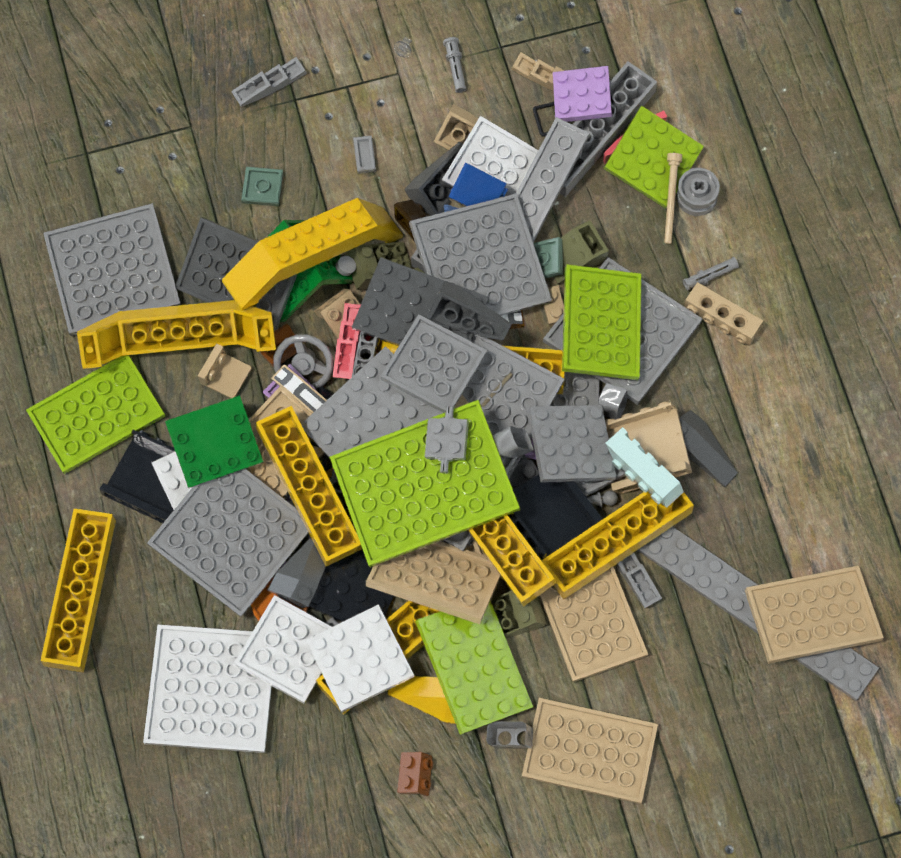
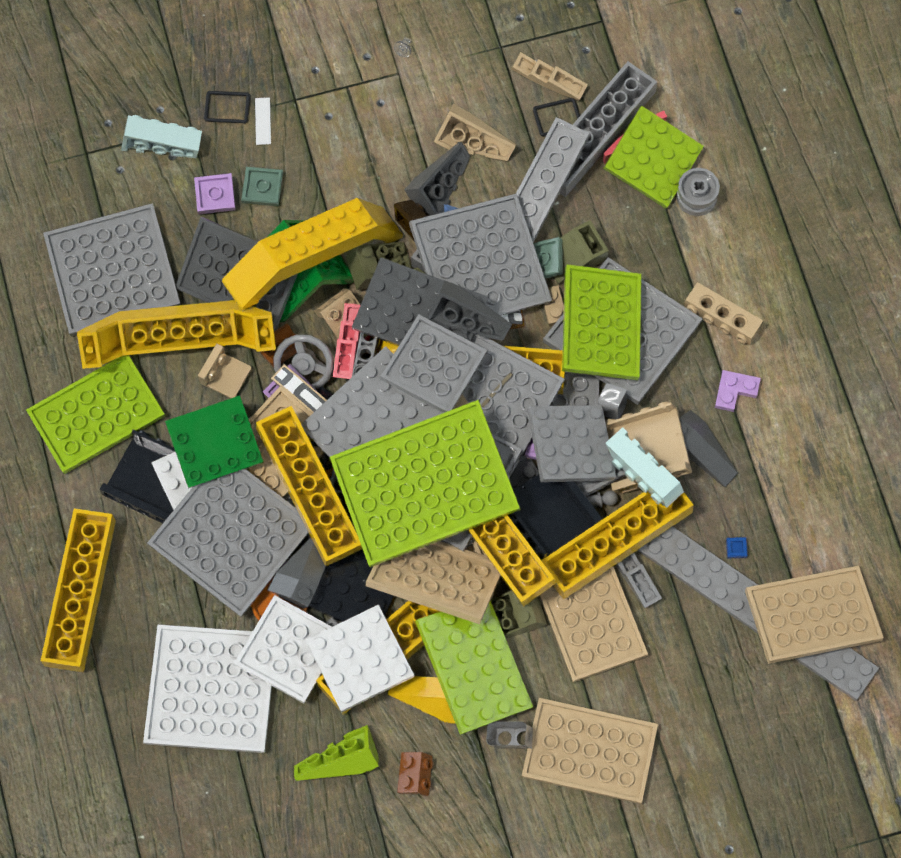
(160, 137): none -> light aqua wedge
(214, 193): none -> lavender plate
(227, 120): none -> black piece
(263, 127): none -> white sticker
(268, 83): light grey slope -> none
(346, 265): light grey tile -> none
(348, 757): none -> lime wedge
(364, 154): light grey tile -> none
(446, 439): light grey plate -> none
(454, 57): light grey pin -> none
(476, 186): blue slope -> none
(494, 153): white plate -> none
(513, 442): light grey piece -> none
(582, 94): lavender plate -> none
(674, 161): tan piece -> none
(729, 264): light grey pin -> none
(733, 384): none -> lavender plate
(736, 547): none -> blue tile

